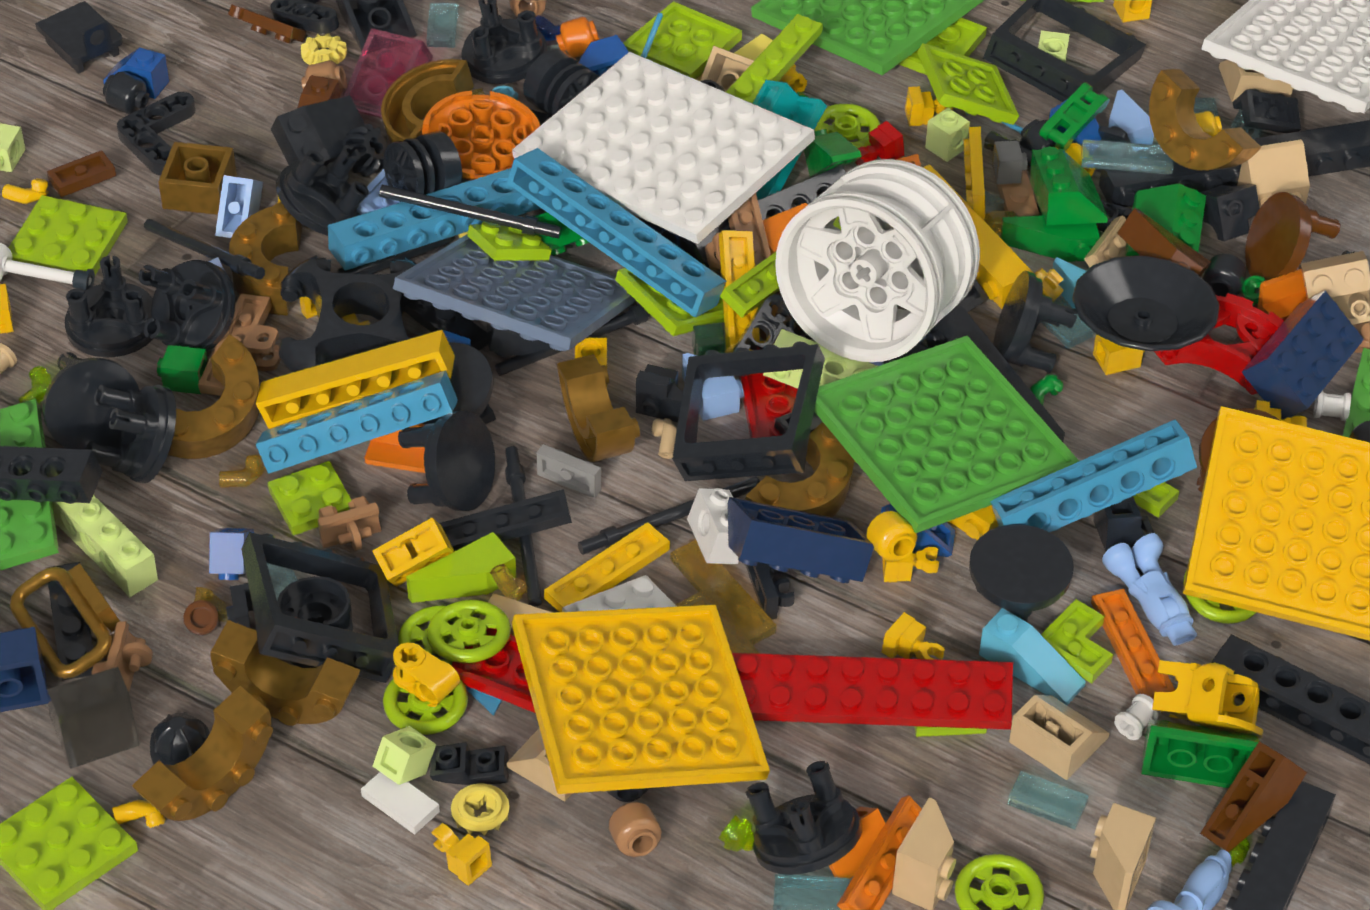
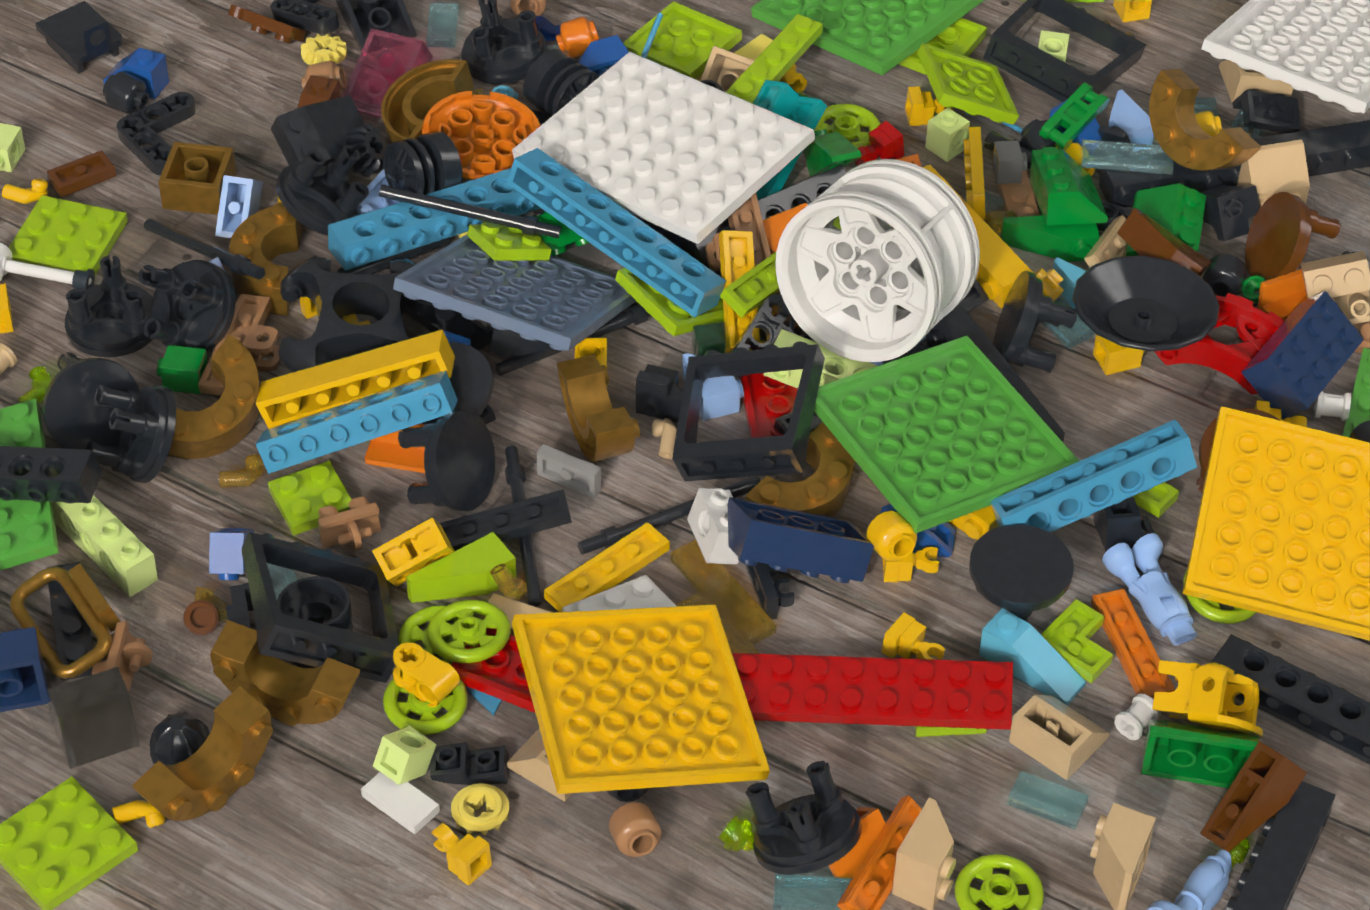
(1048, 383): green arm -> none

